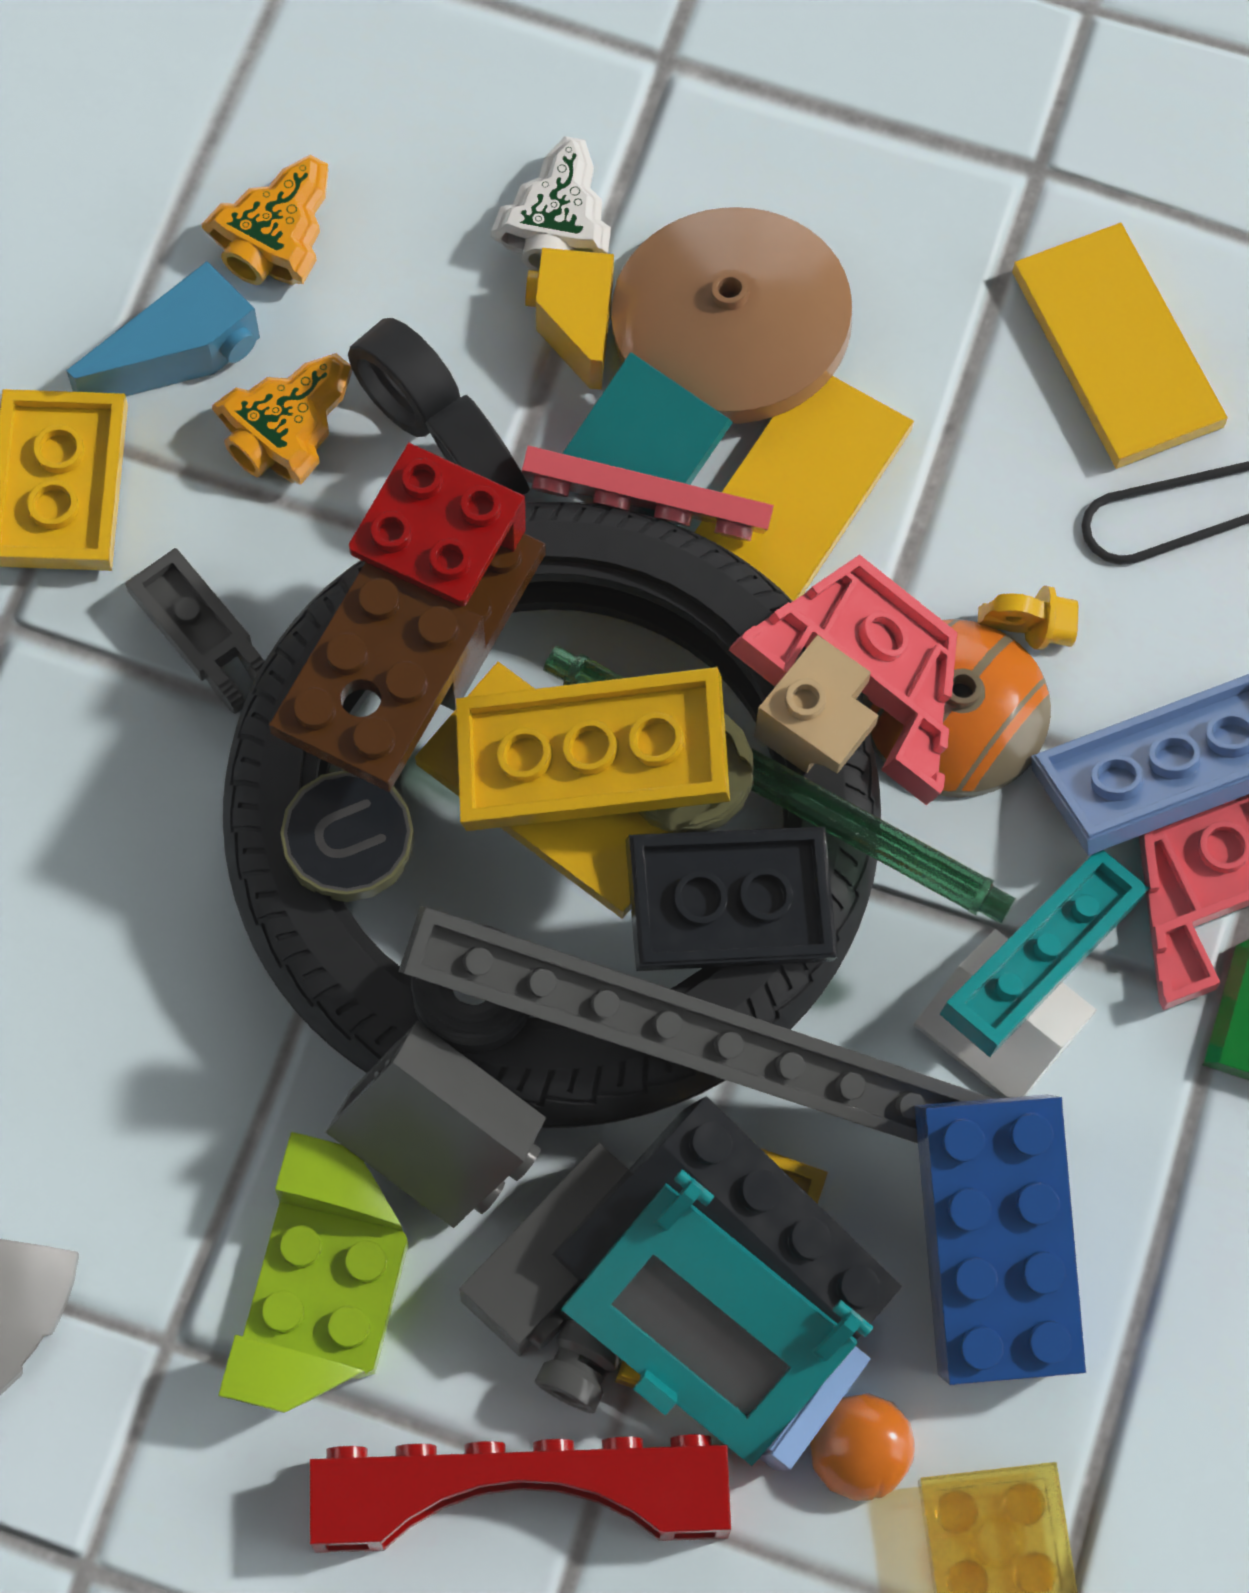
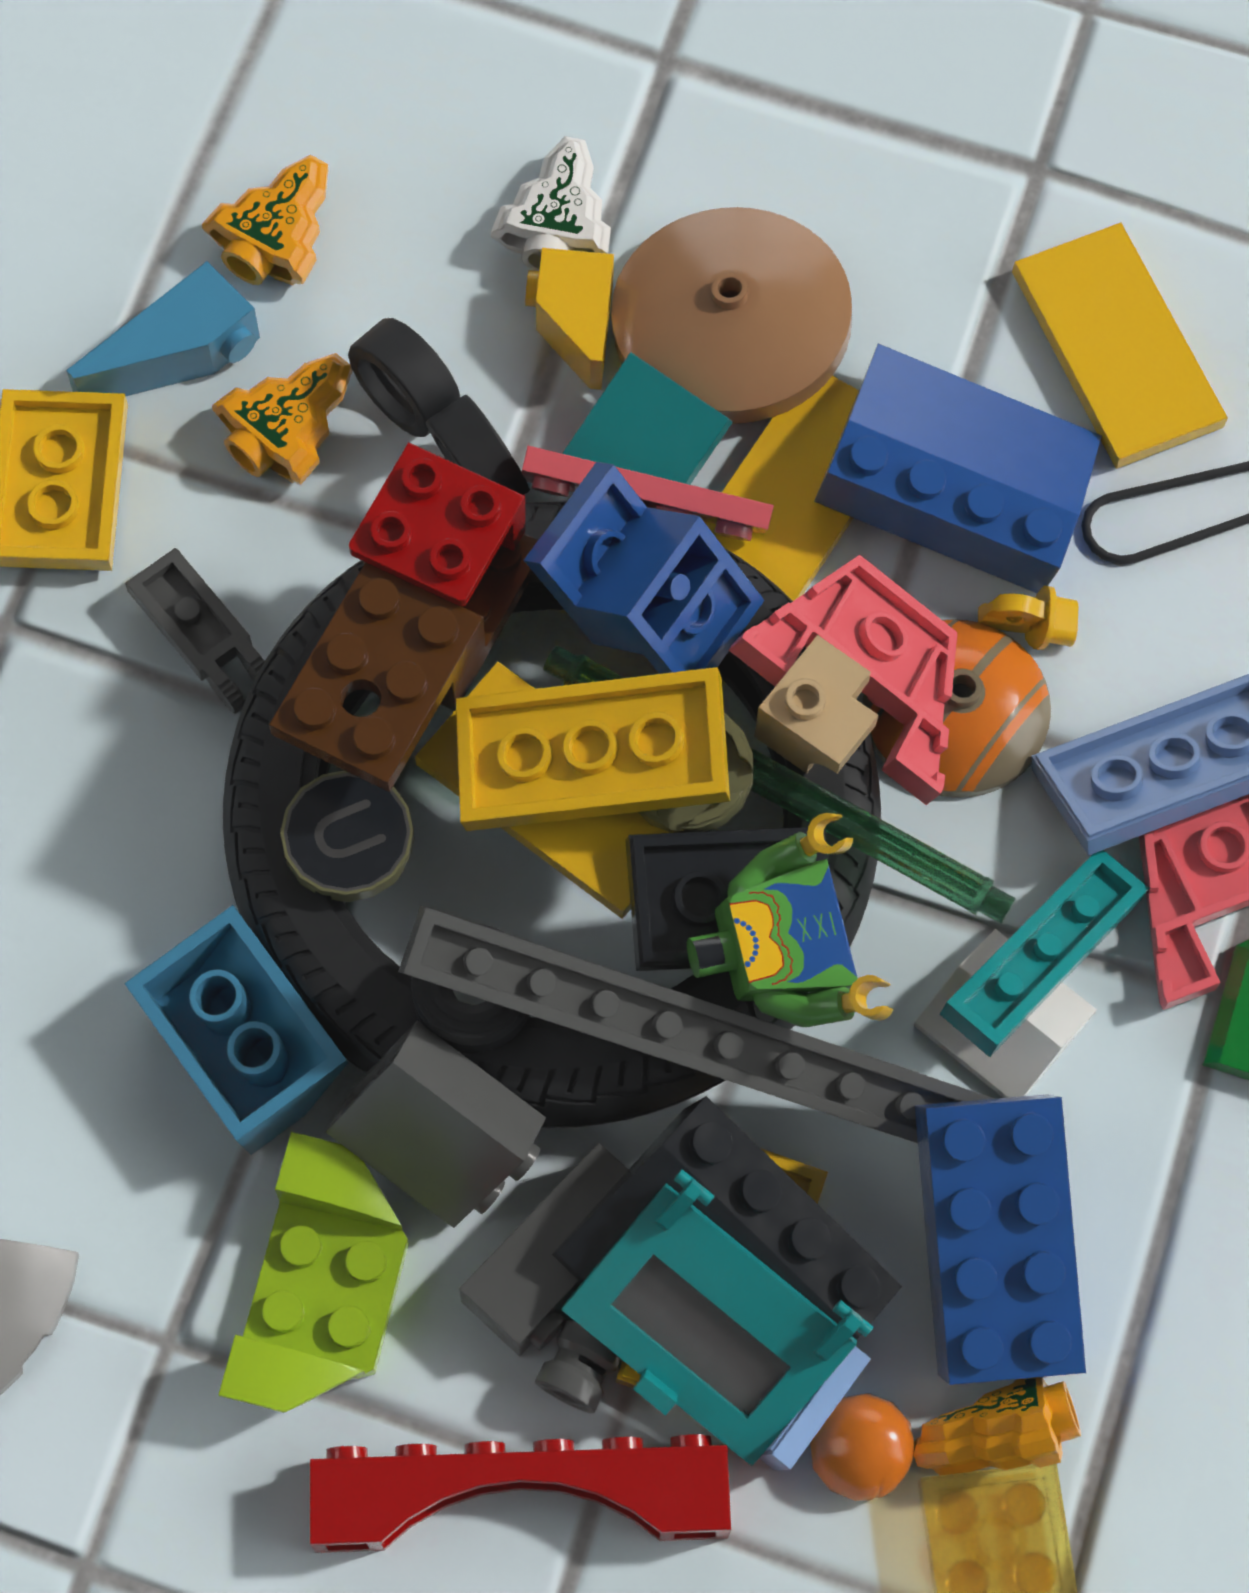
(239, 1029): none -> dark azure slope
(643, 576): none -> blue bracket
(788, 937): none -> torso
(960, 470): none -> blue slope
(1001, 1430): none -> light orange rock

